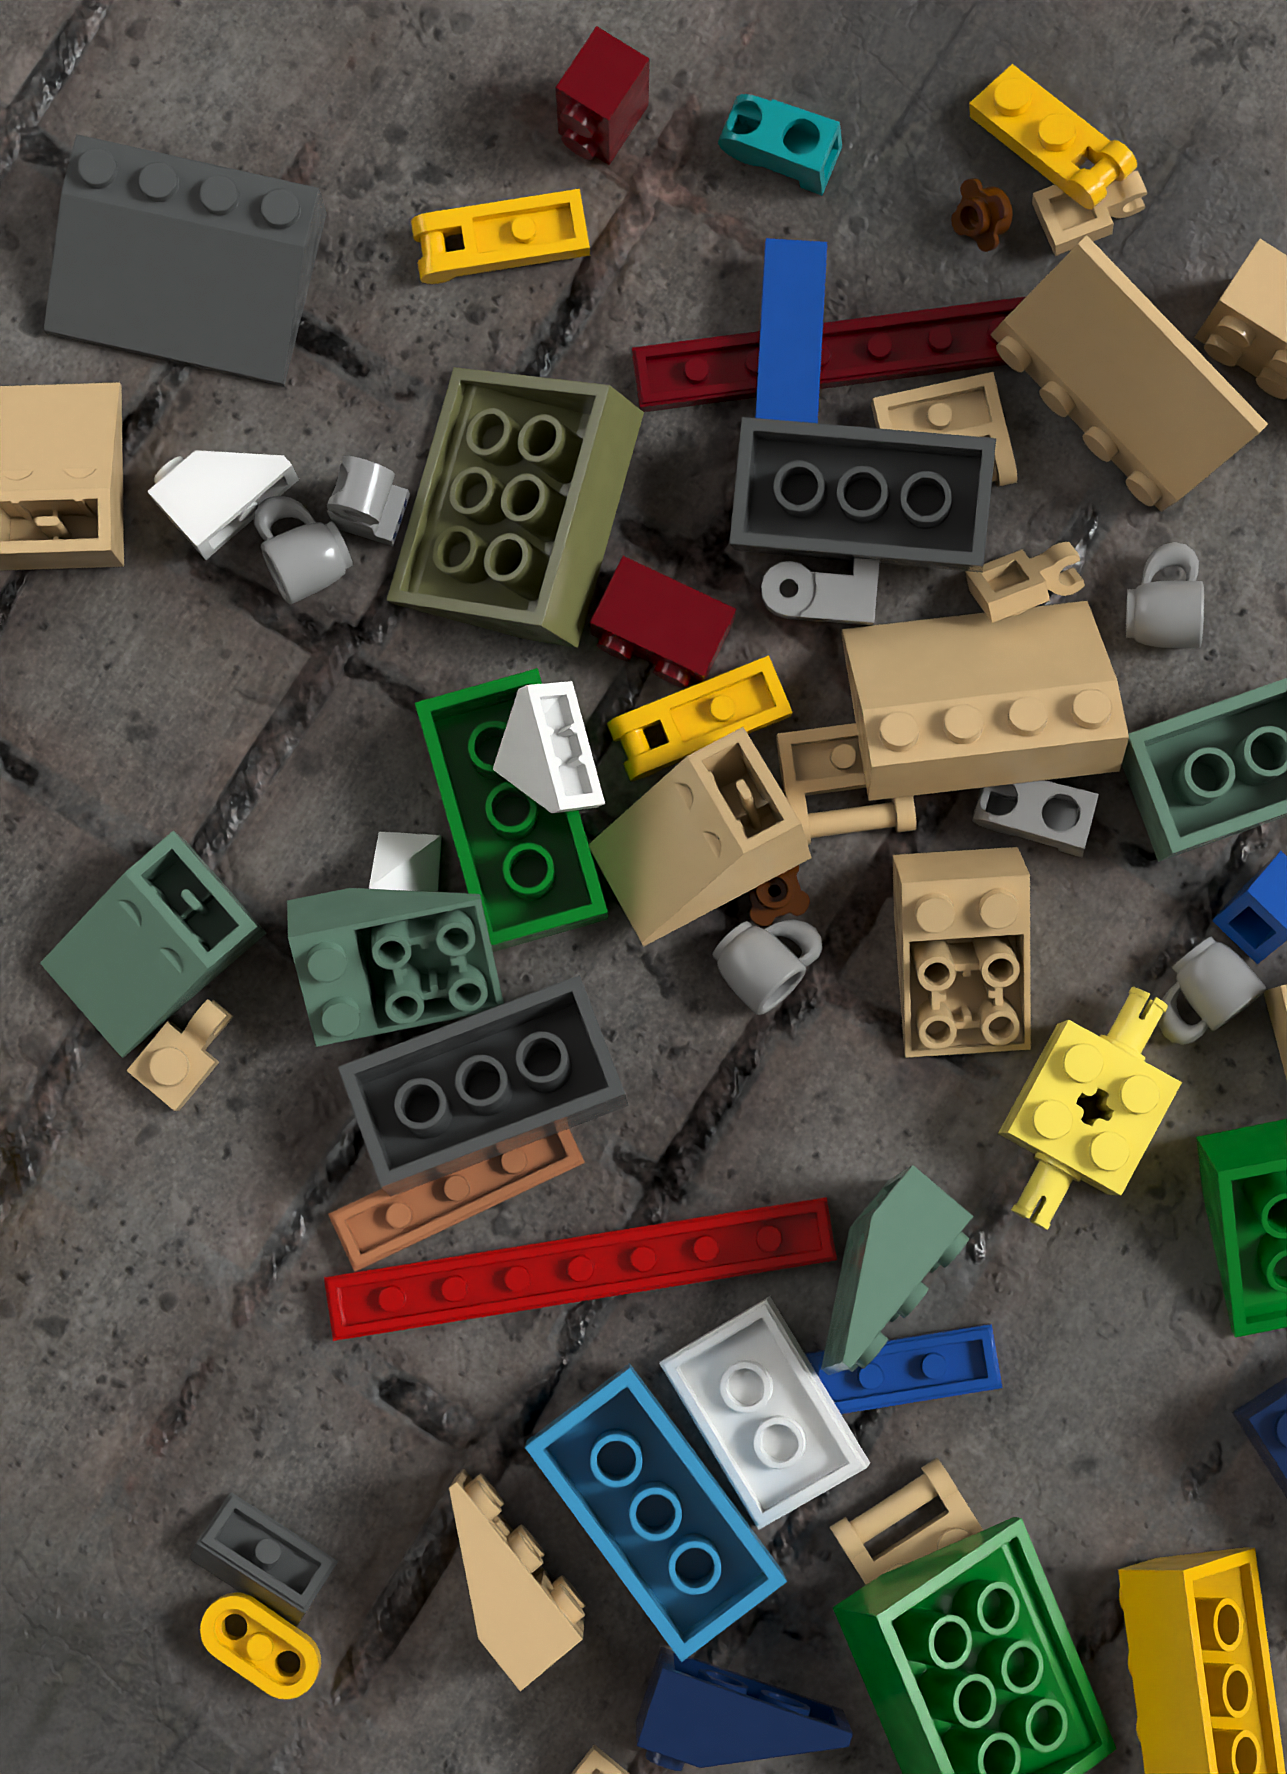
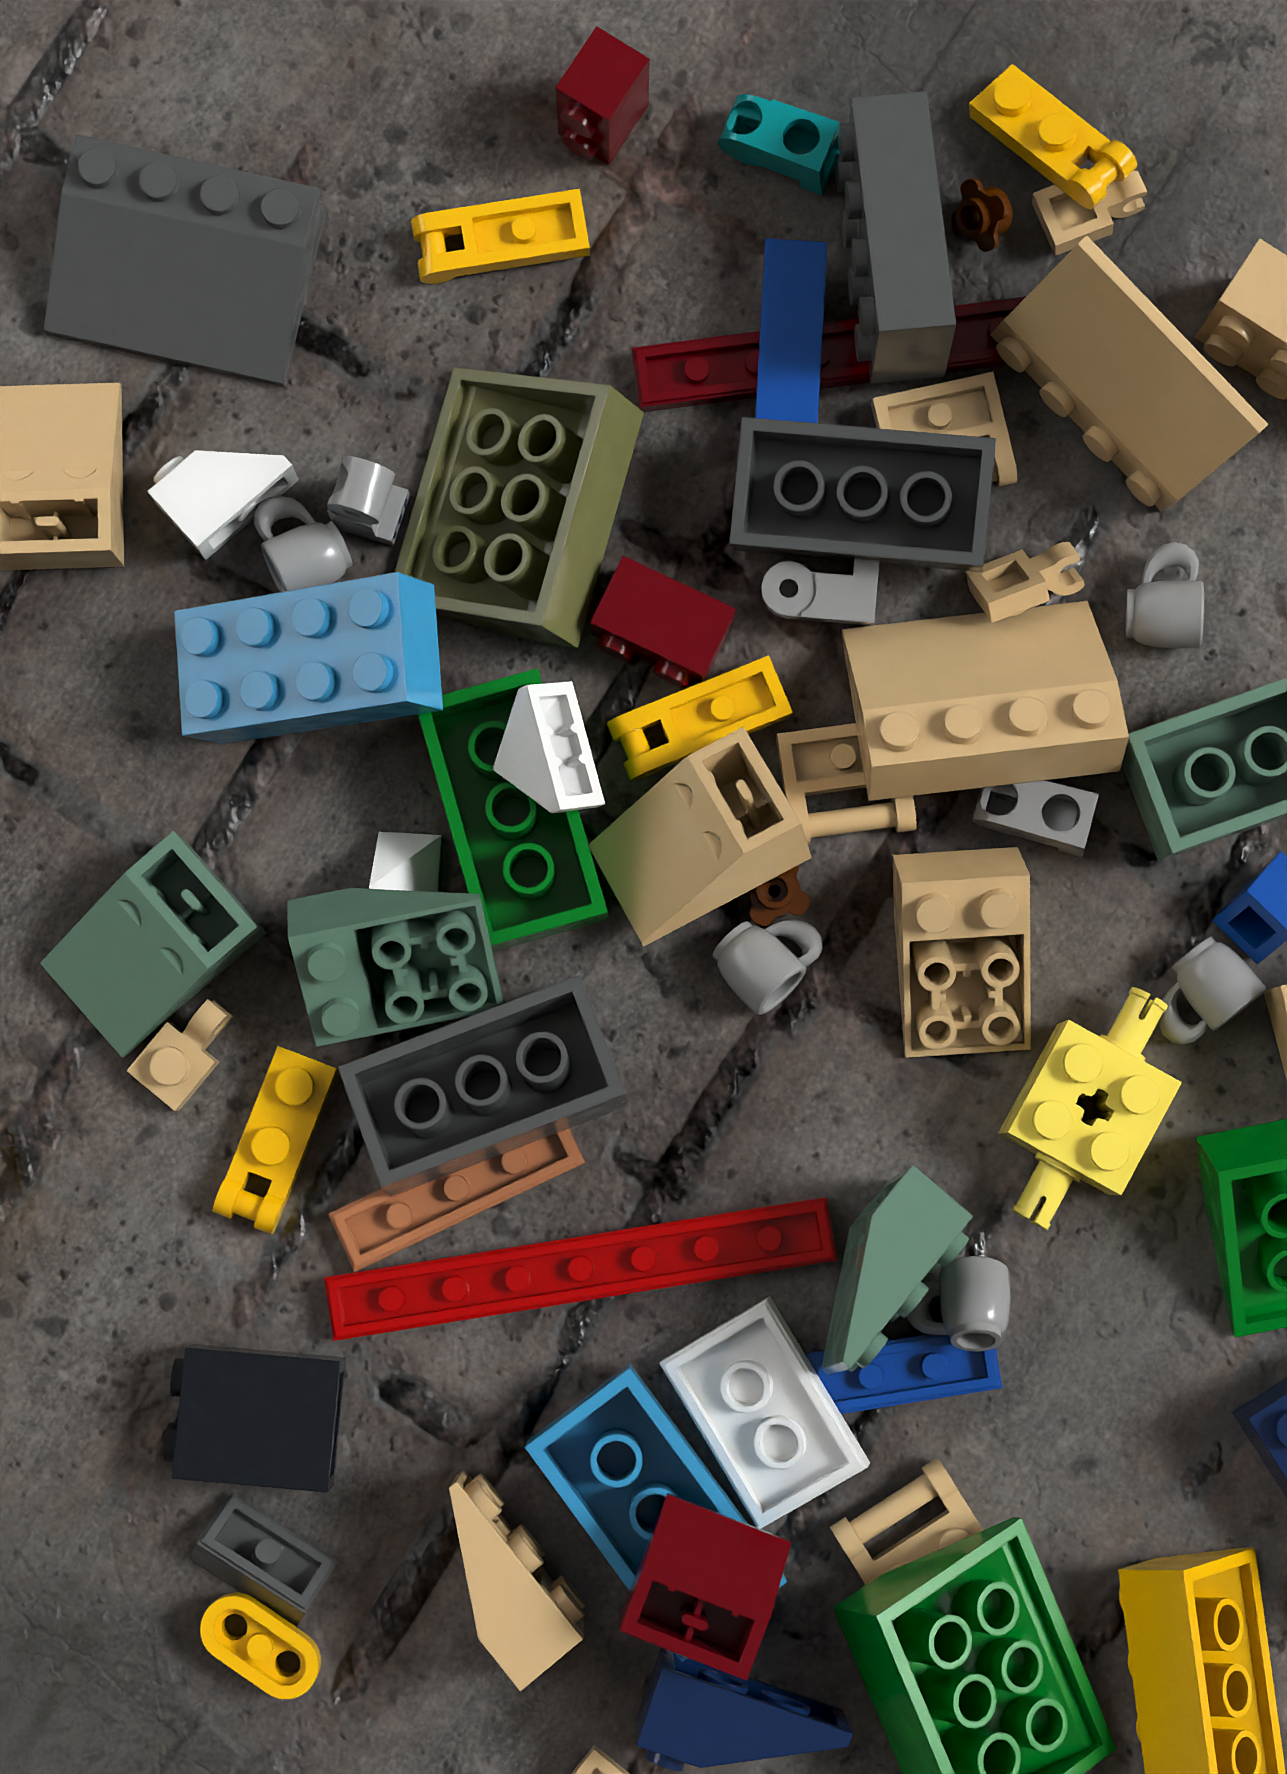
(256, 1417): none -> black brick
(276, 1138): none -> yellow plate
(309, 659): none -> dark azure brick
(705, 1586): none -> dark red slope
(895, 238): none -> dark grey brick
(972, 1303): none -> light grey piece

